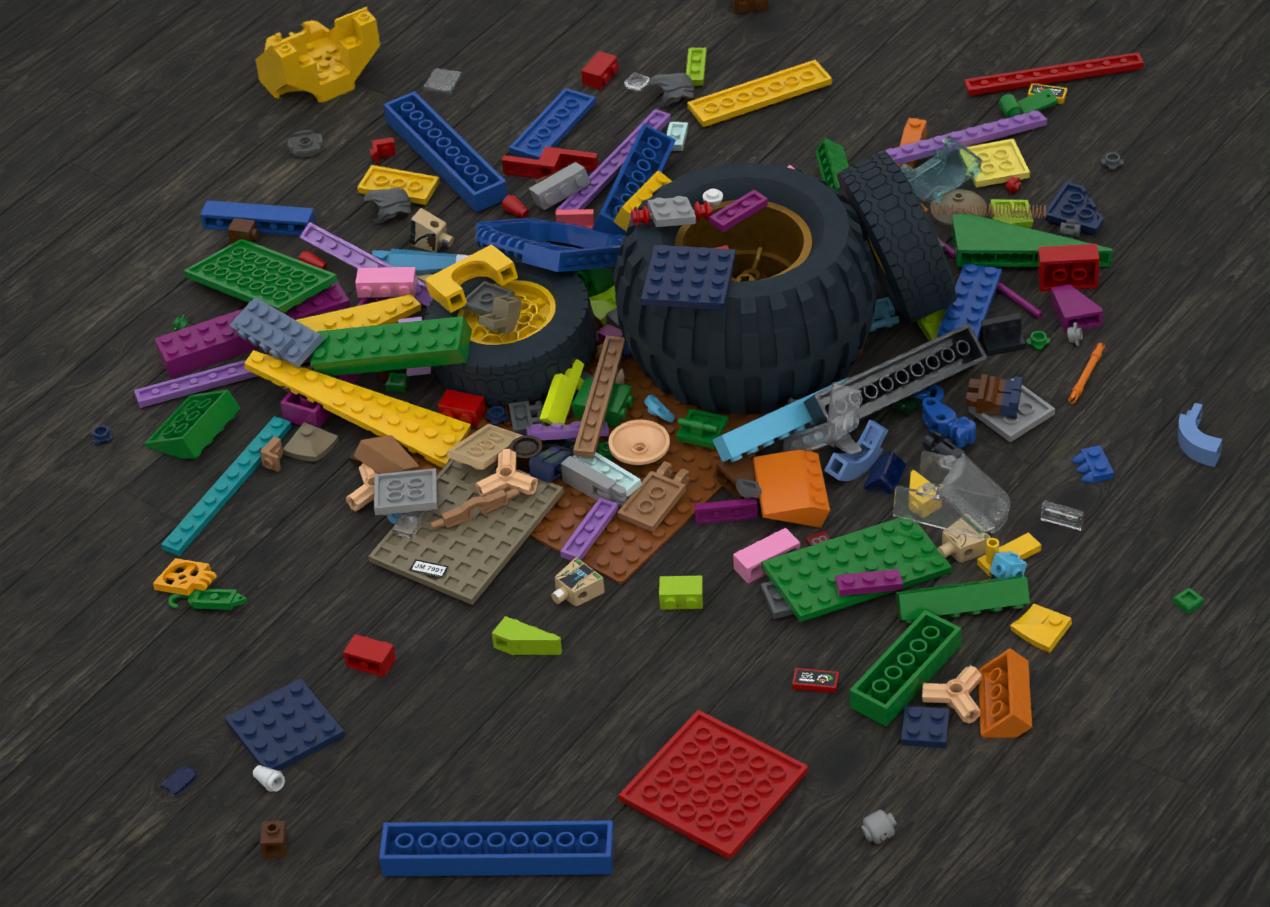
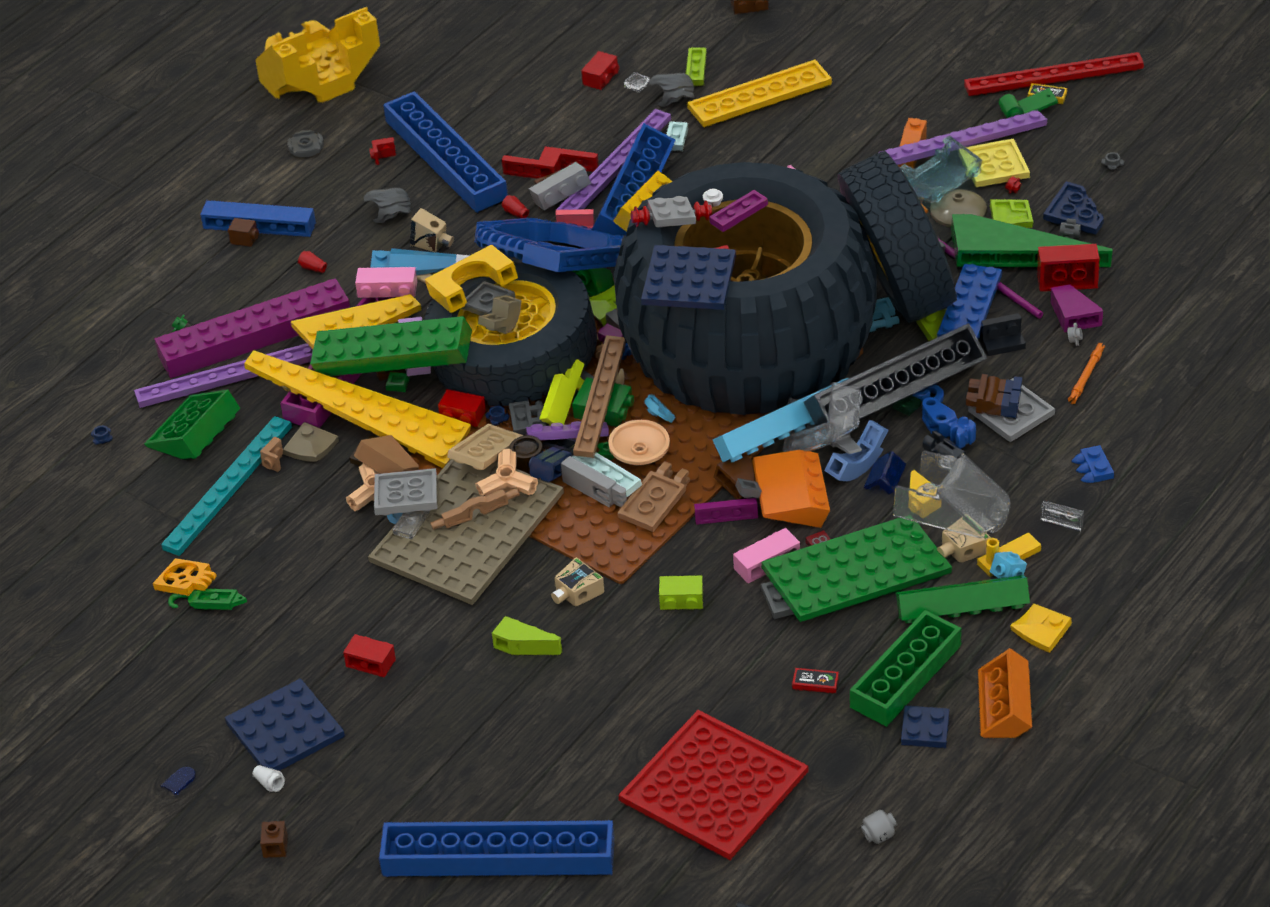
(259, 272): green plate -> none
(276, 333): sand blue plate -> none
(353, 256): medium lavender plate -> none
(417, 185): yellow plate -> none
(429, 568): sticker -> none
(442, 80): clear piece -> none
(552, 124): blue plate -> none
(589, 529): medium lavender plate -> none
(701, 428): green plate -> none
(831, 161): green brick -> none
(868, 582): magenta plate -> none
(956, 694): light nougat piece -> none
(1038, 340): green plate -> none
(1044, 210): nougat piece -> none
(1188, 601): green tile -> none
(1193, 442): medium blue arch -> none

